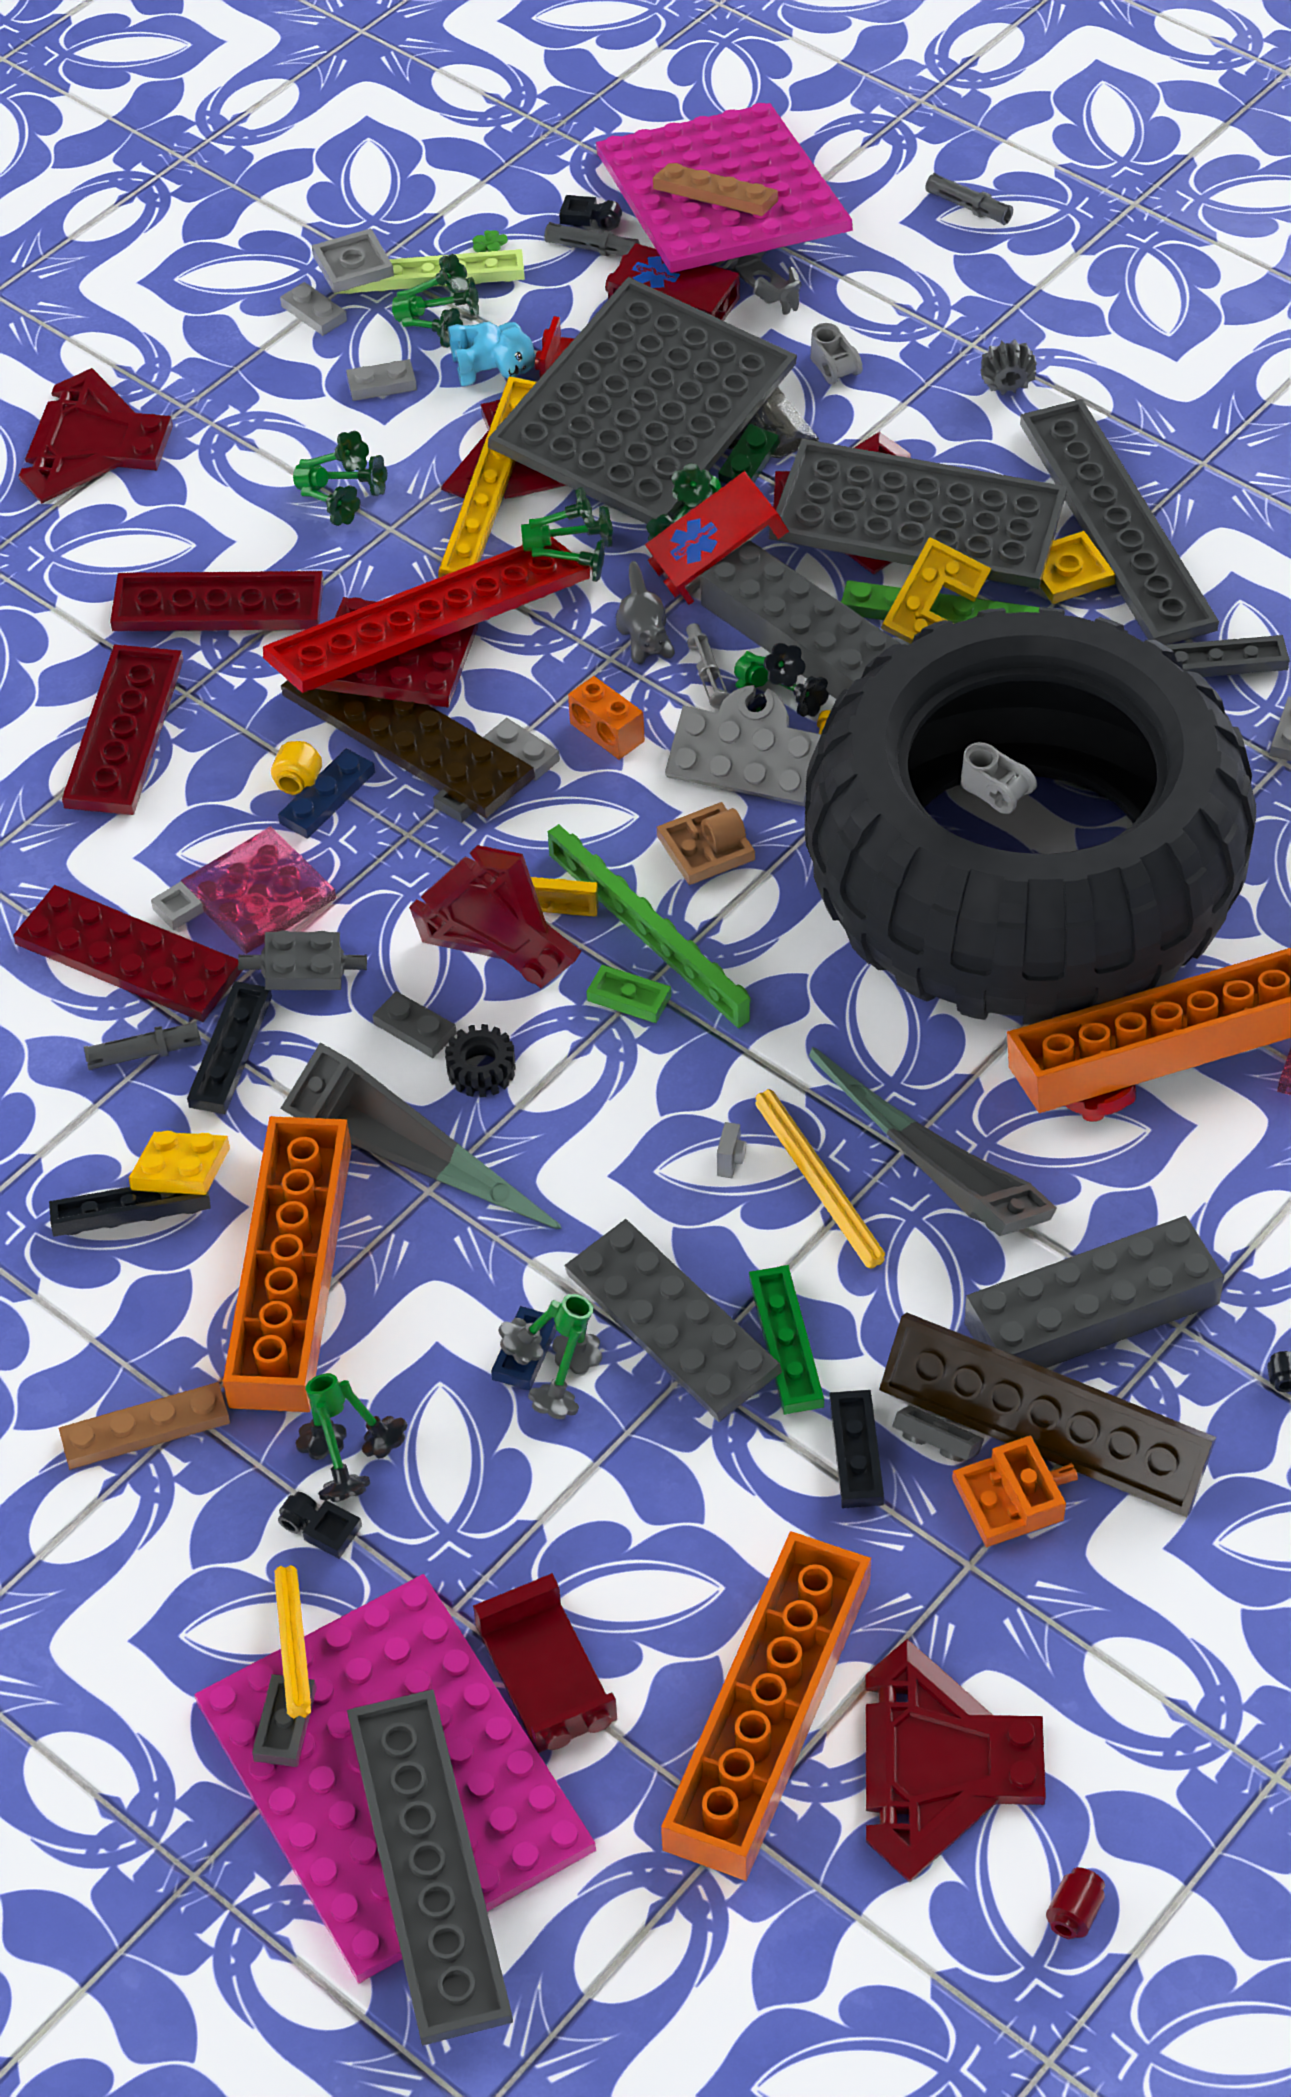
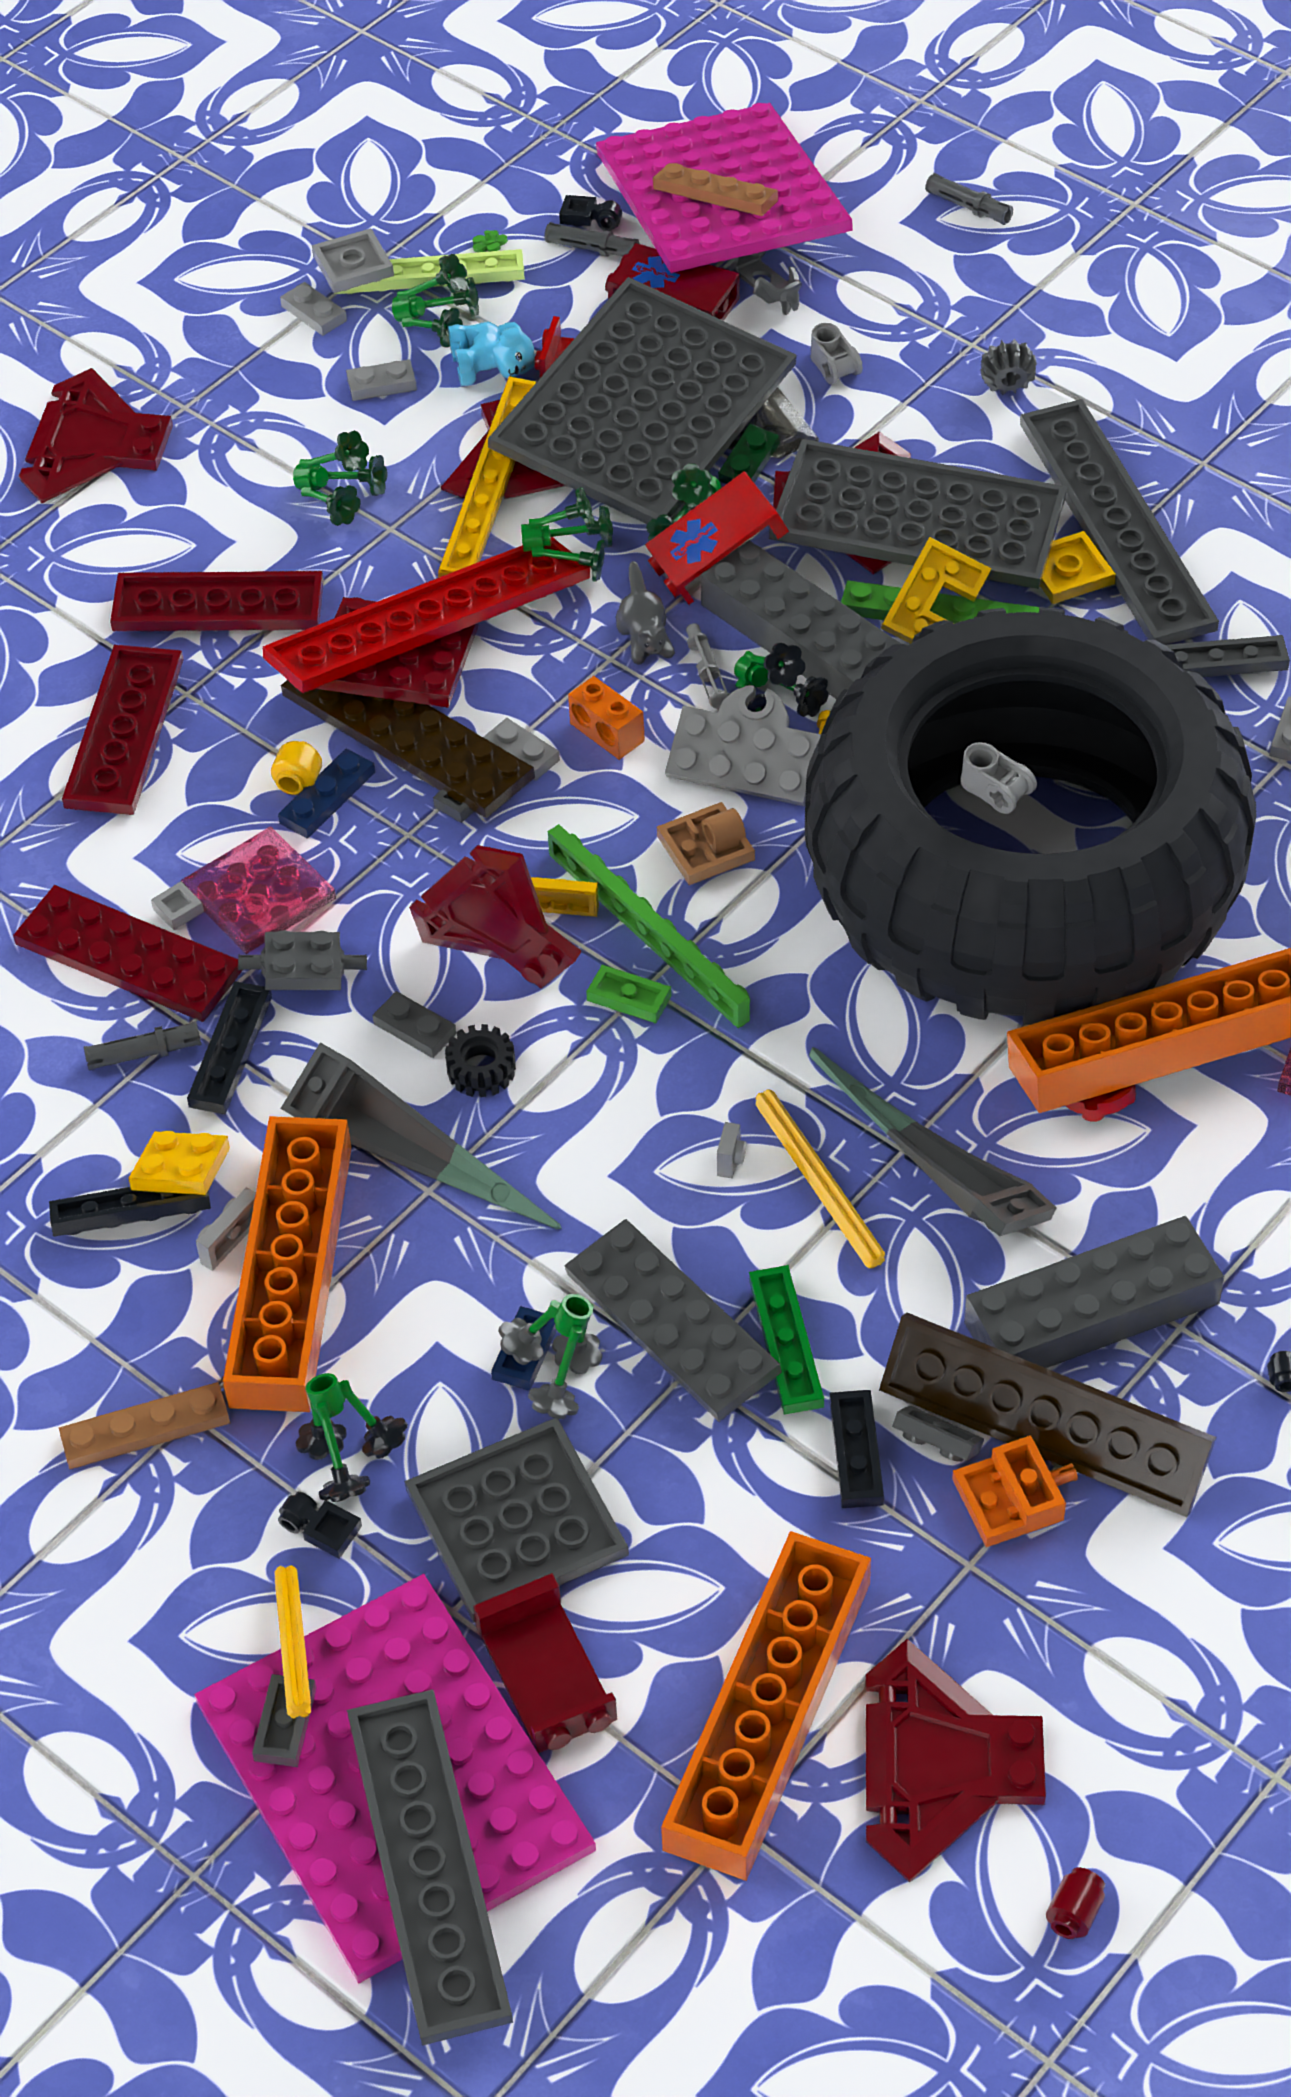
(226, 1231): none -> light grey plate
(516, 1515): none -> dark grey plate

